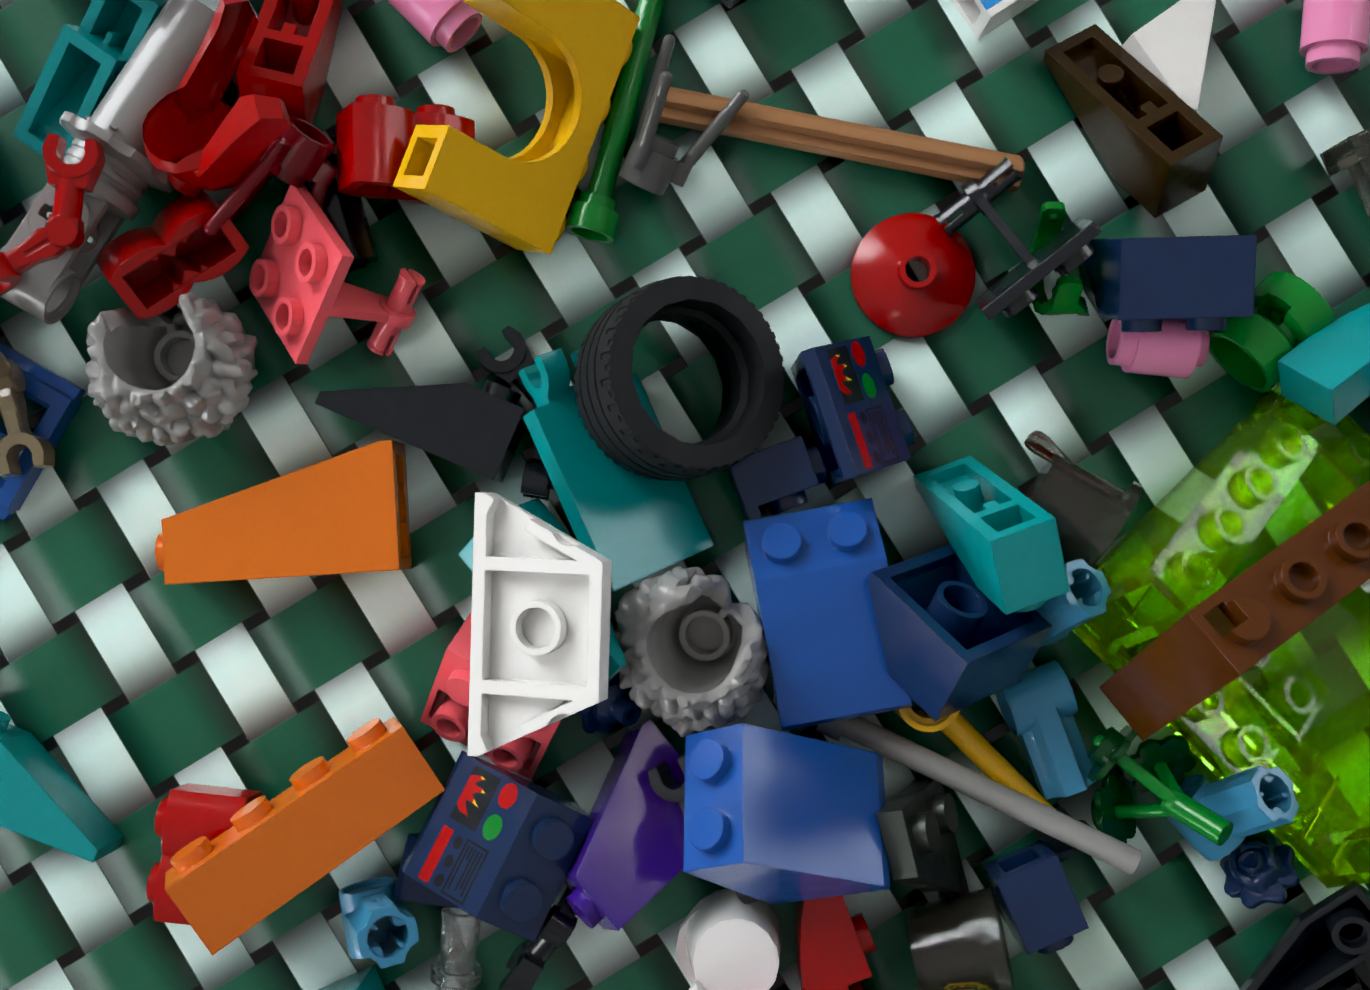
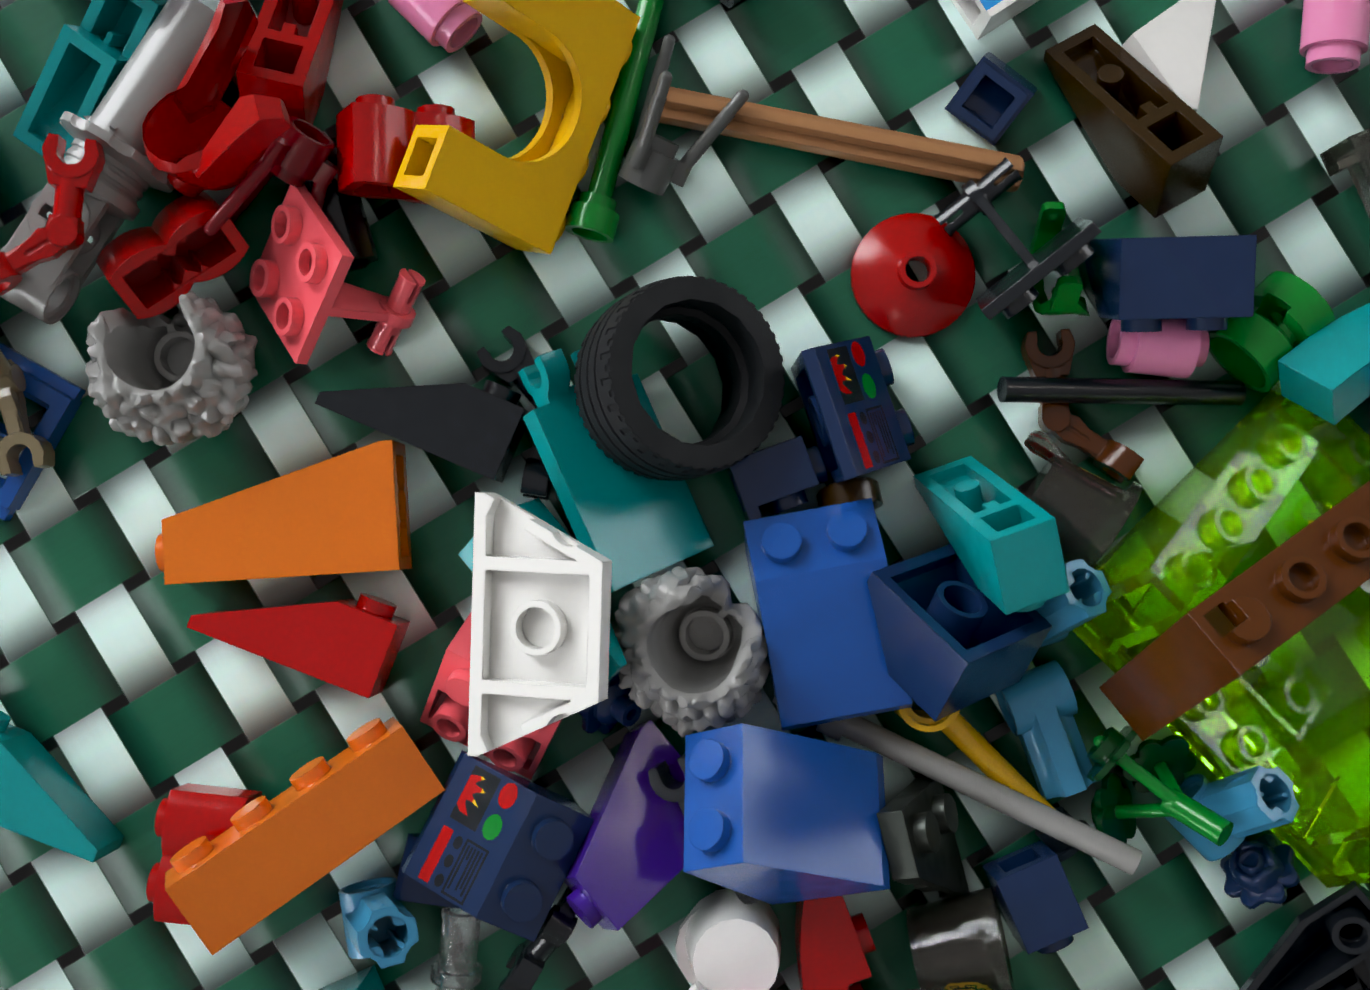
(330, 640): none -> red slope
(849, 491): none -> dark brown tile
(991, 98): none -> dark blue slope
(1055, 418): none -> reddish brown piece
(1120, 391): none -> black bar

